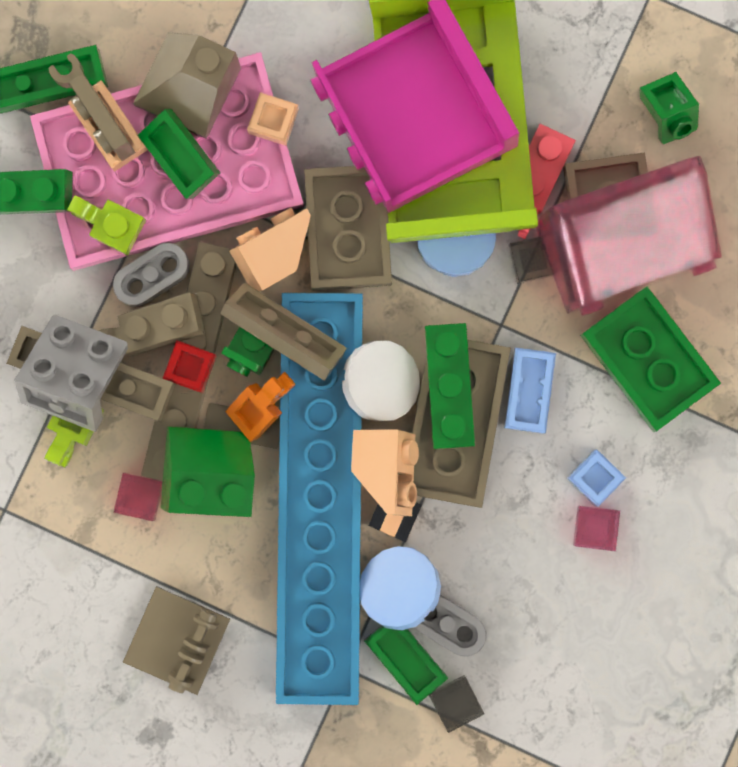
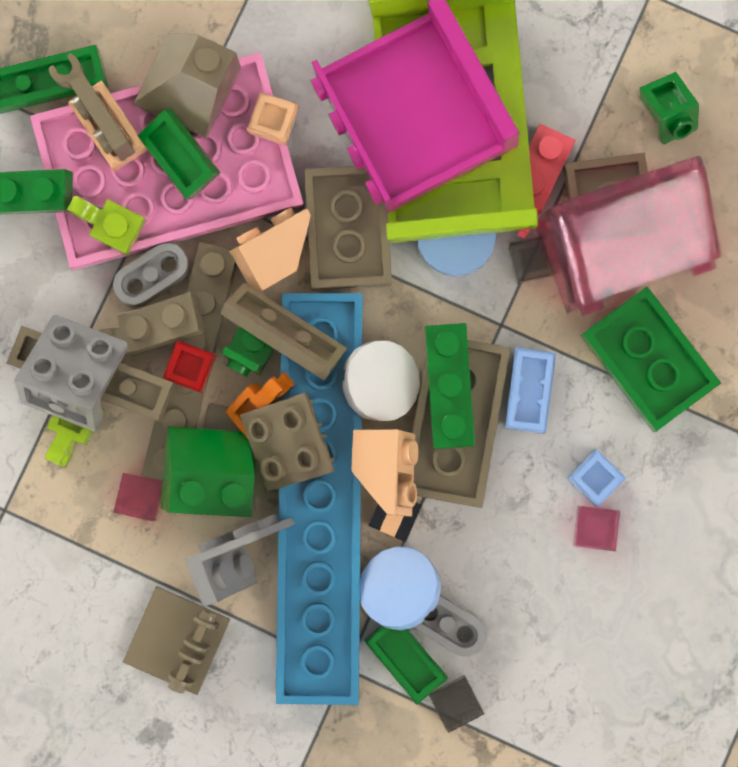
(224, 564): none -> light grey bracket
(287, 442): none -> dark tan hinge

